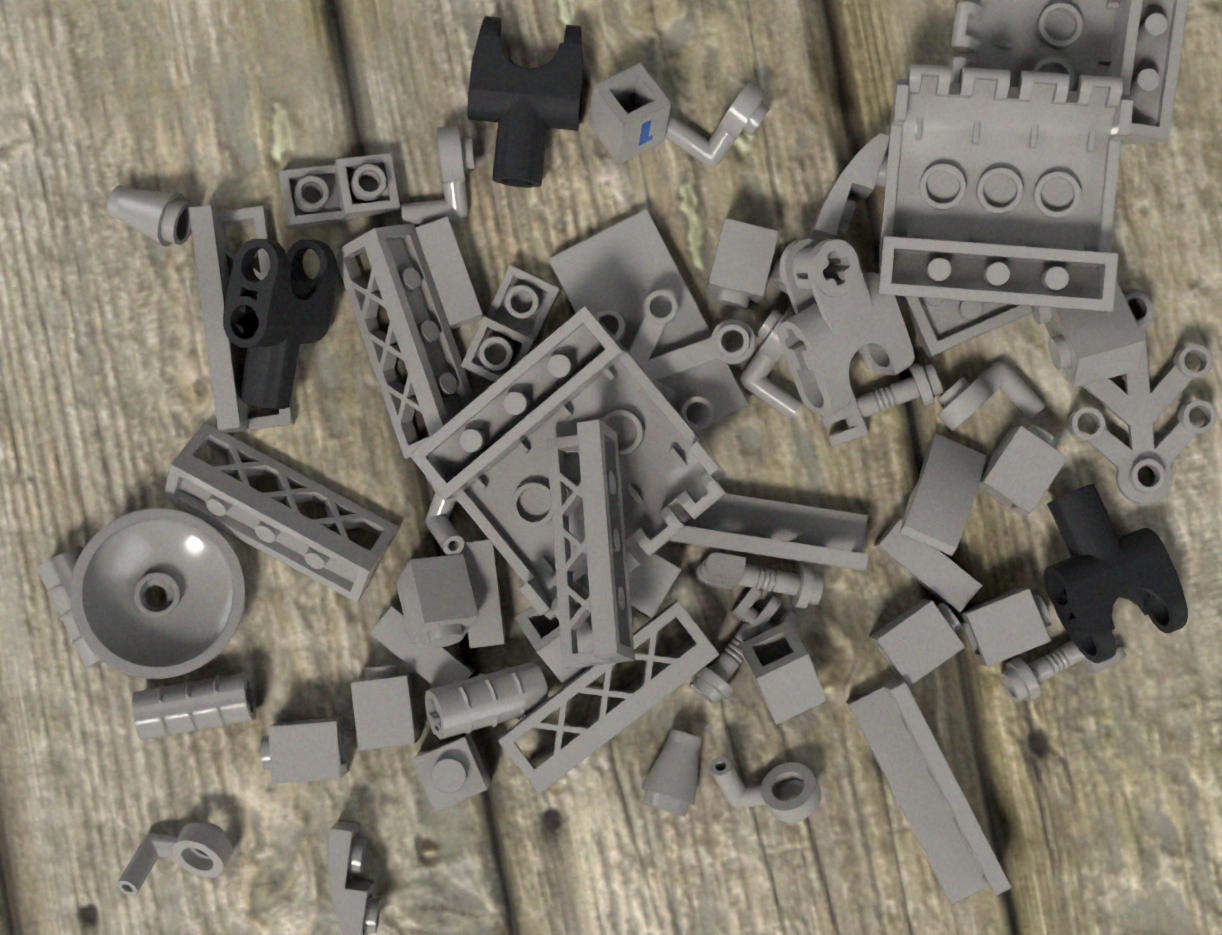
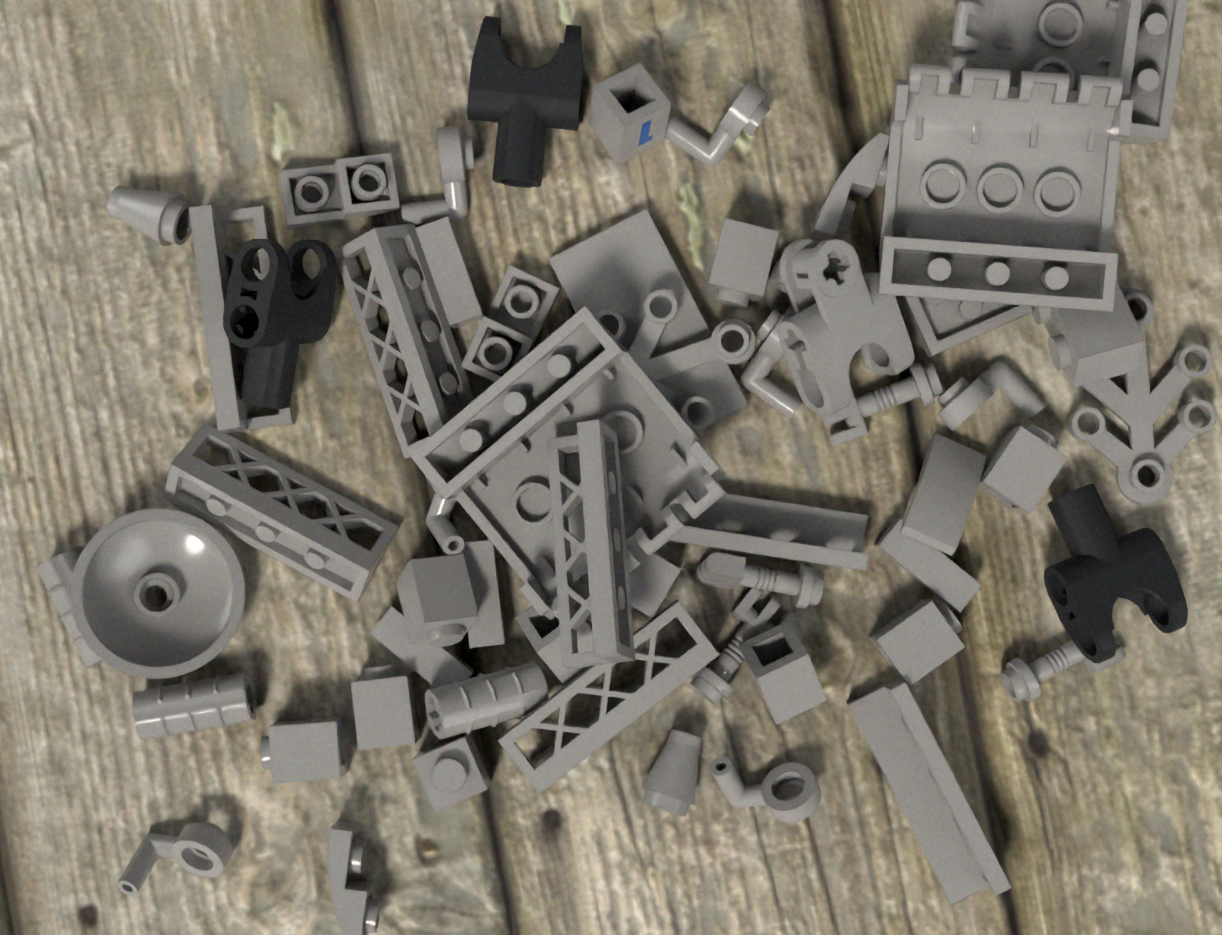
(1005, 625): light grey brick -> none

